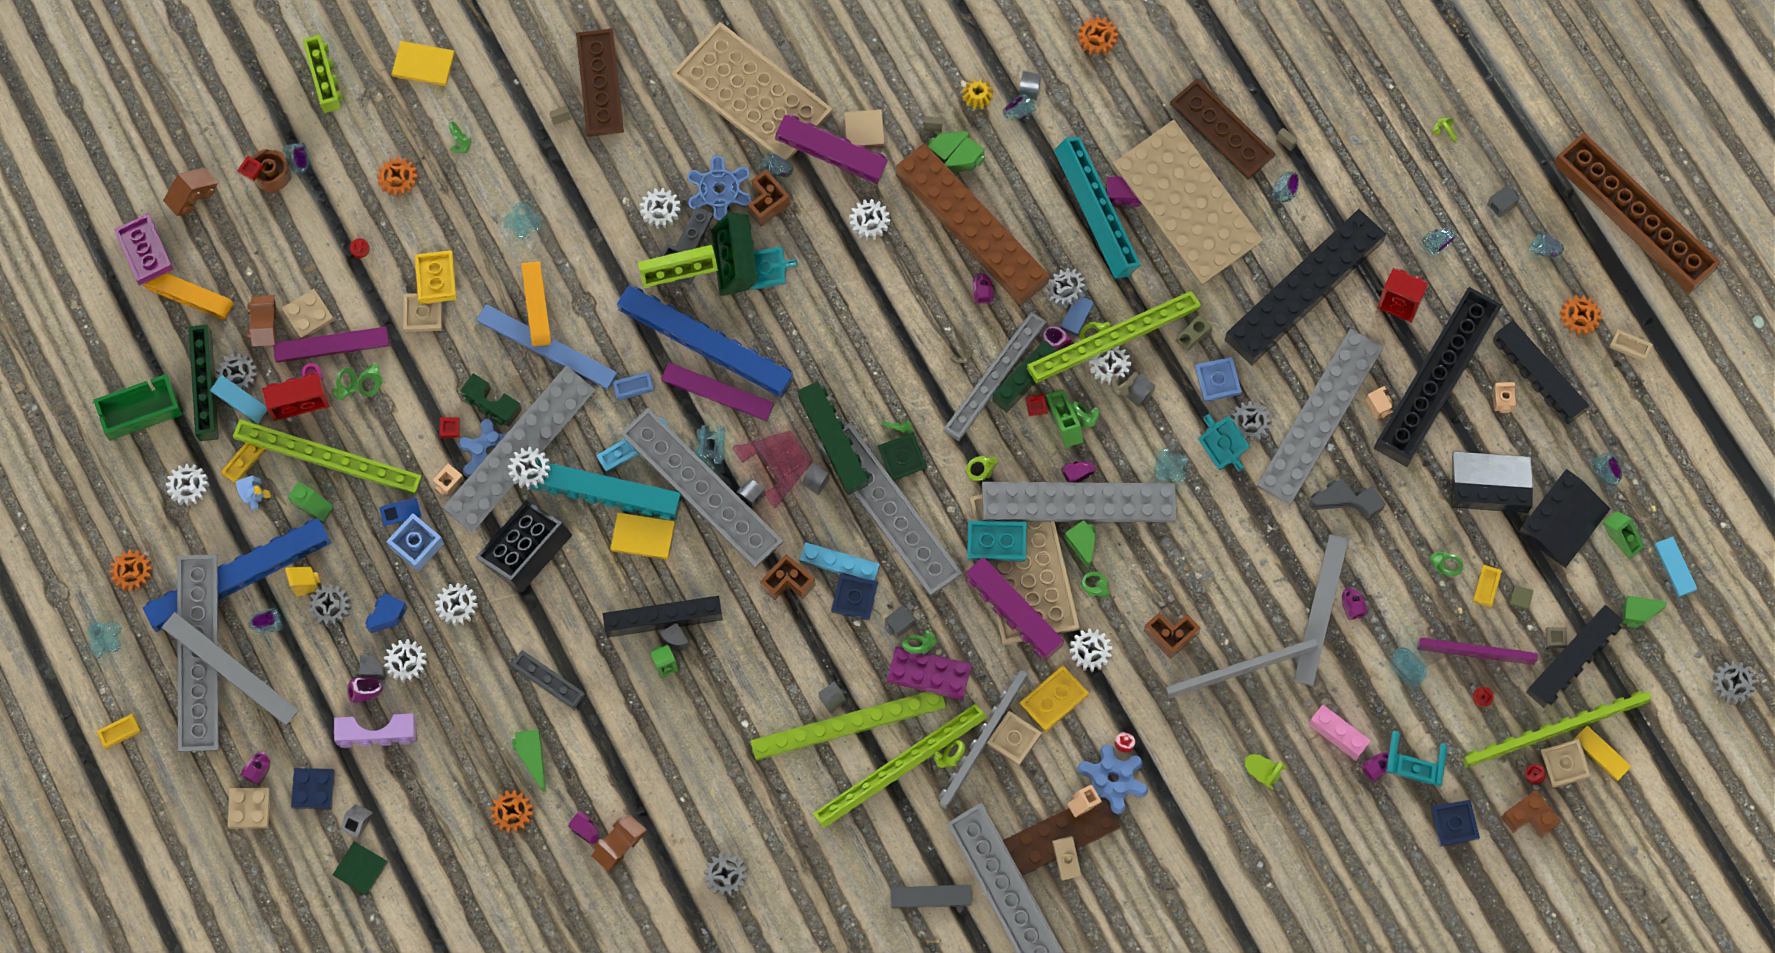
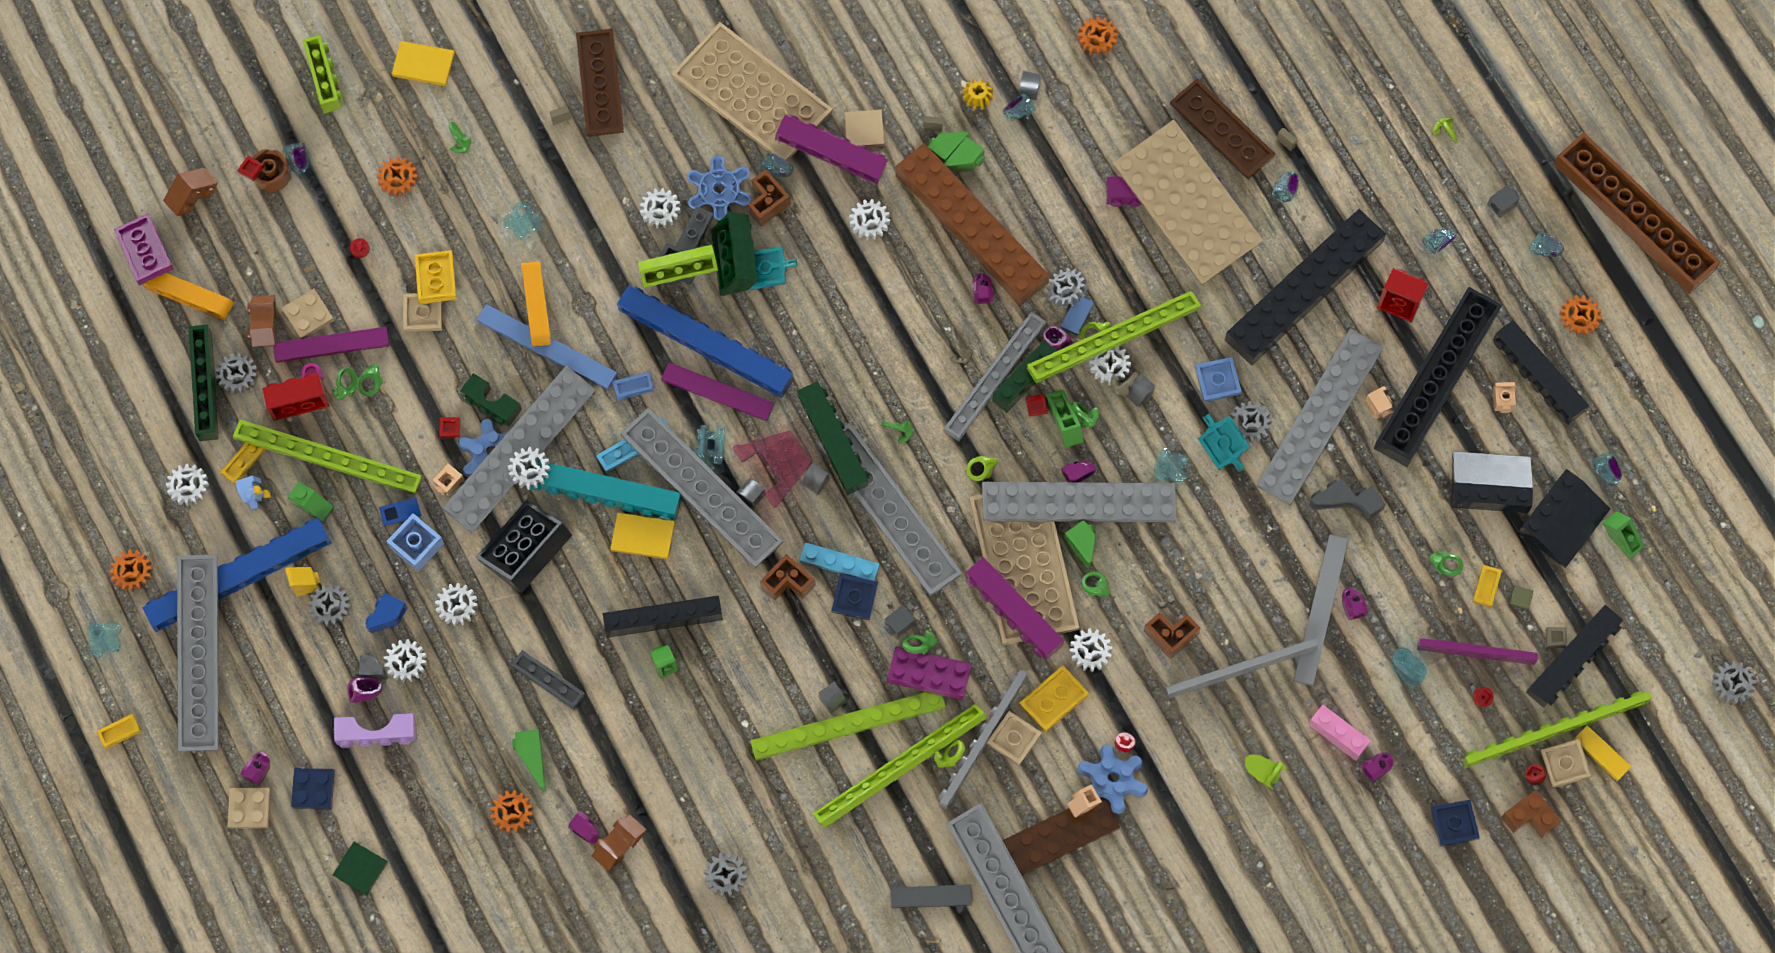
(137, 407): green piece -> none
(230, 668): light grey tile -> none
(238, 399): medium azure tile -> none
(266, 621): rock -> none
(356, 820): flat silver brick -> none
(674, 638): flat silver brick -> none
(902, 456): dark green tile -> none
(996, 541): teal plate -> none
(1066, 858): tan plate -> none
(1097, 207): teal brick -> none
(1194, 333): olive leg -> none
(1416, 768): teal plate -> none
(1631, 345): tan plate -> none
(1640, 610): bright green slope -> none
(1675, 567): medium azure tile -> none

